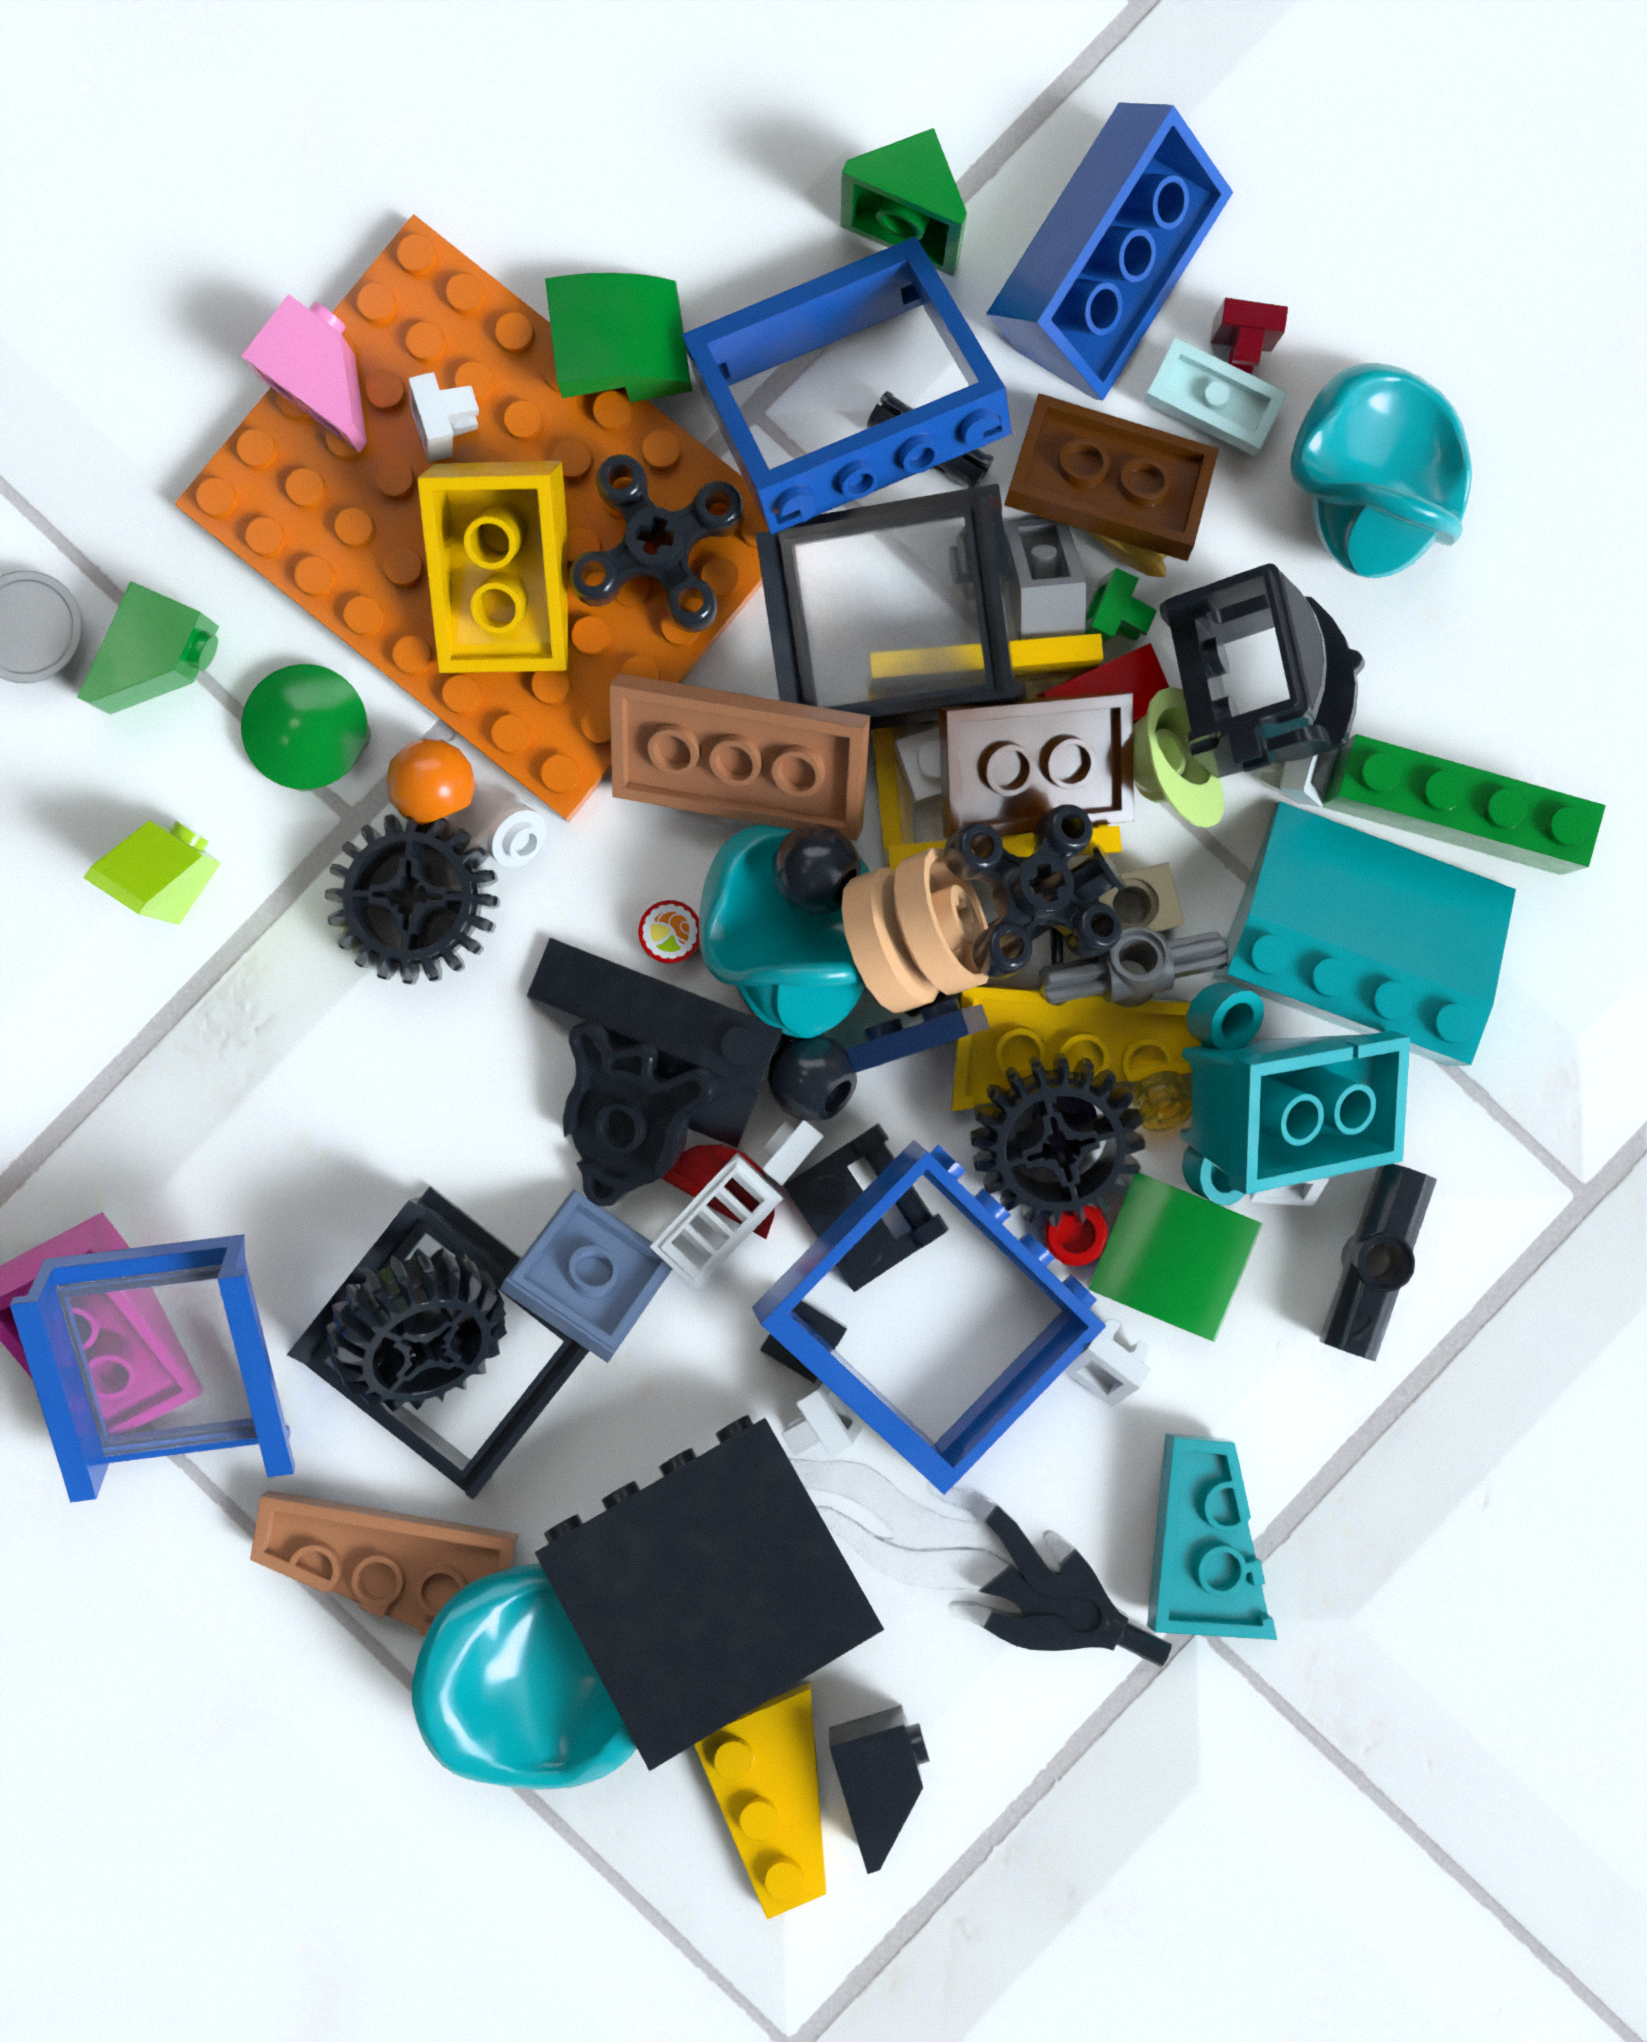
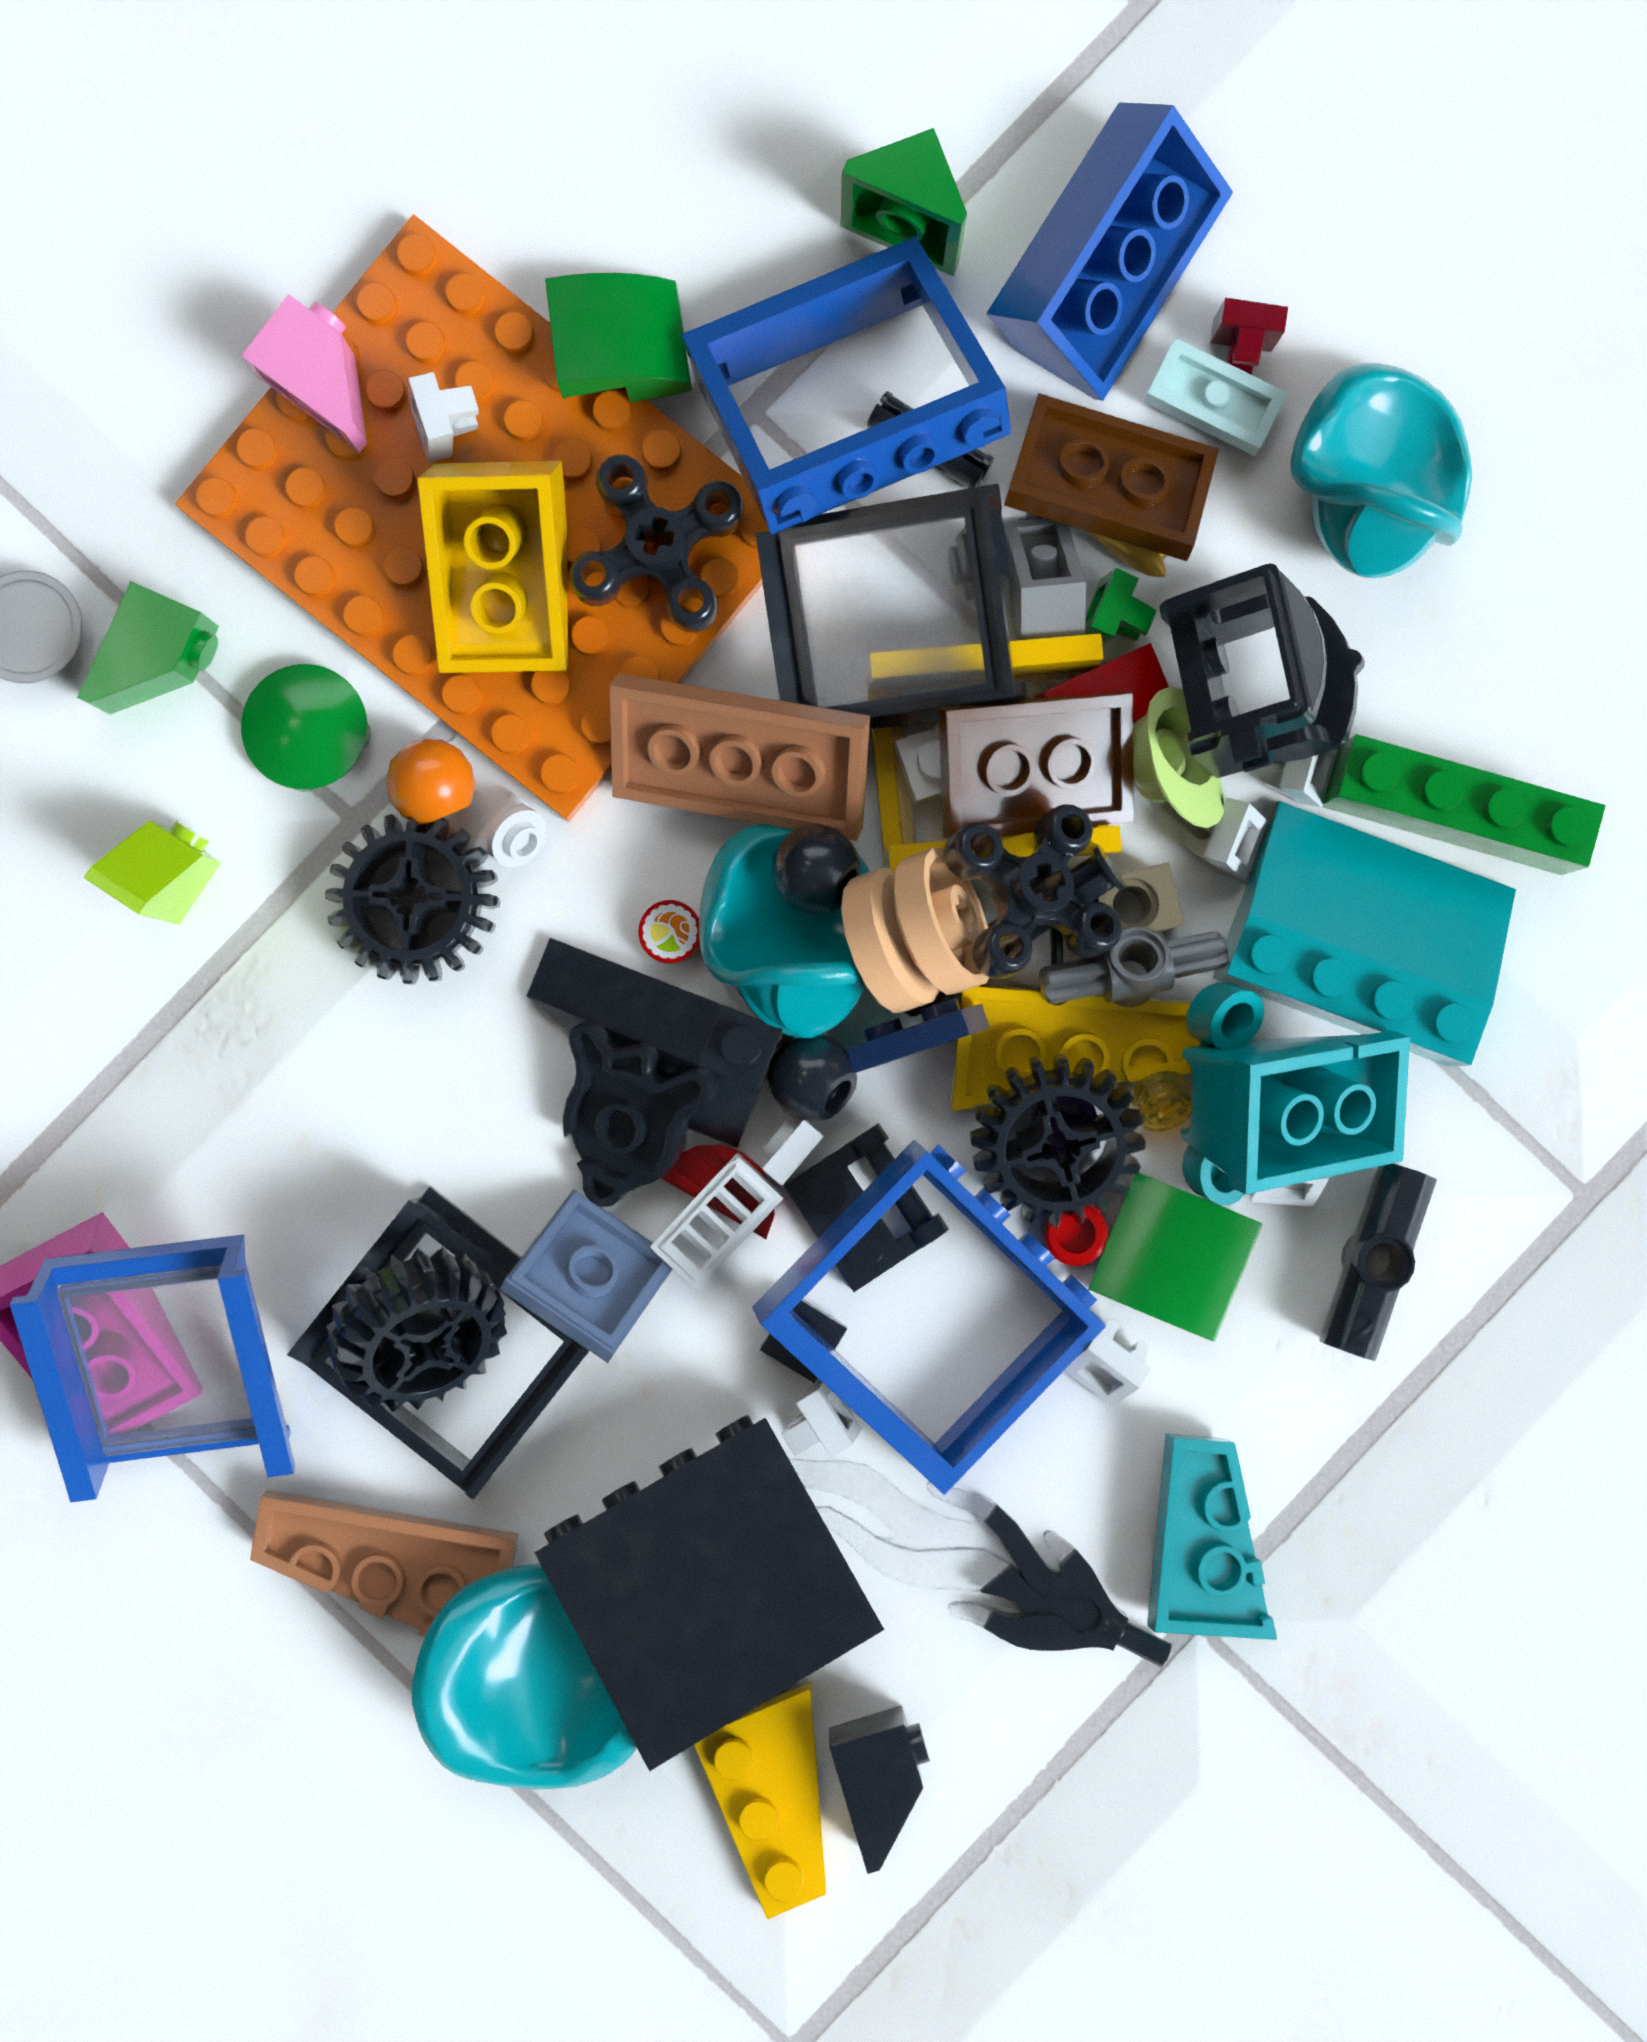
(1233, 839): none -> white tile

